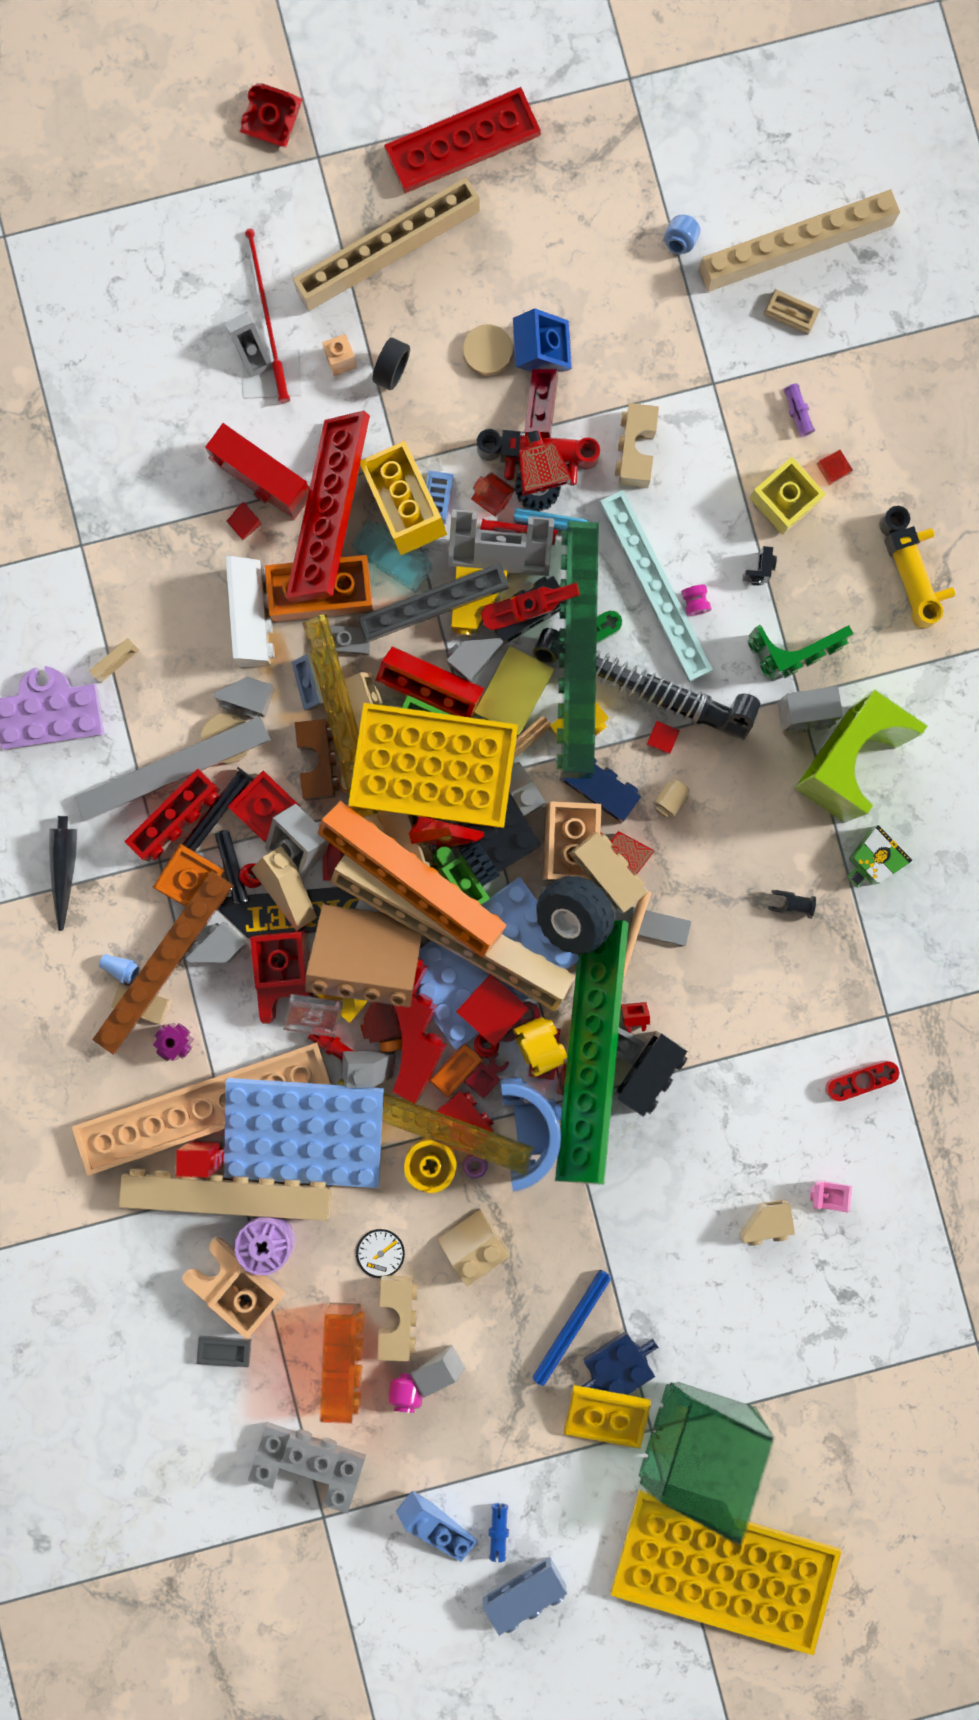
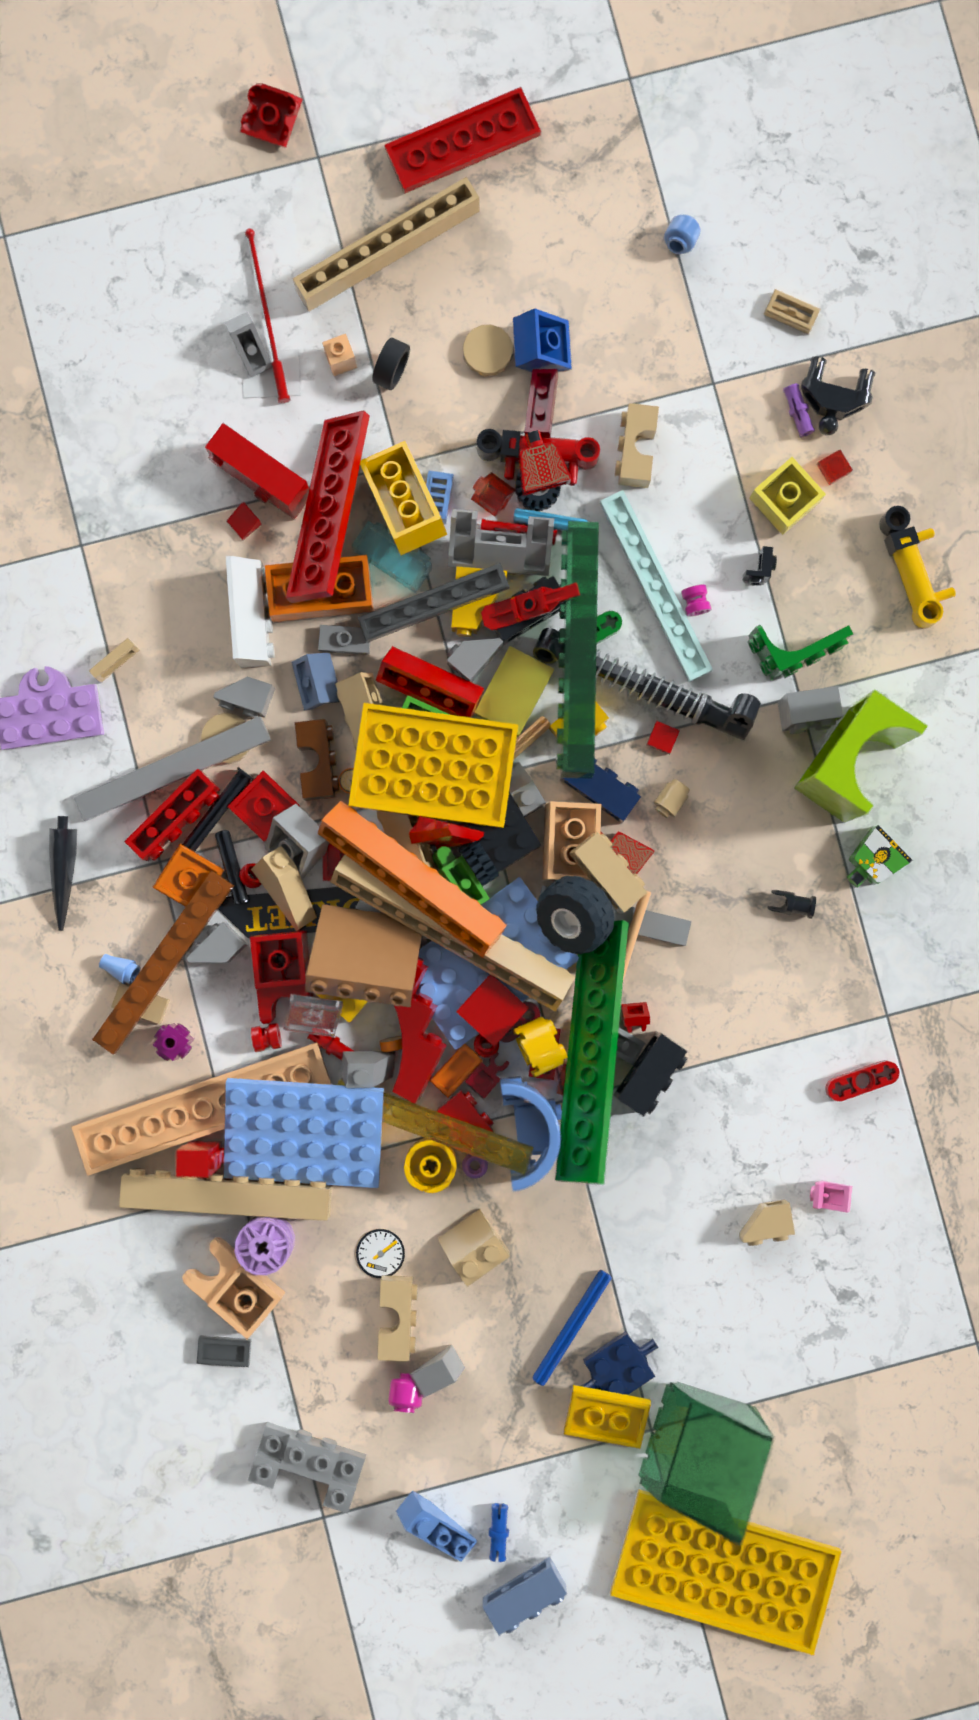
(266, 1037): none -> red wheel
(334, 697): clear yellow plate -> none
(340, 1363): clear orange brick -> none
(380, 1022): clear red slope -> none
(799, 240): tan brick -> none
(833, 400): none -> black connector

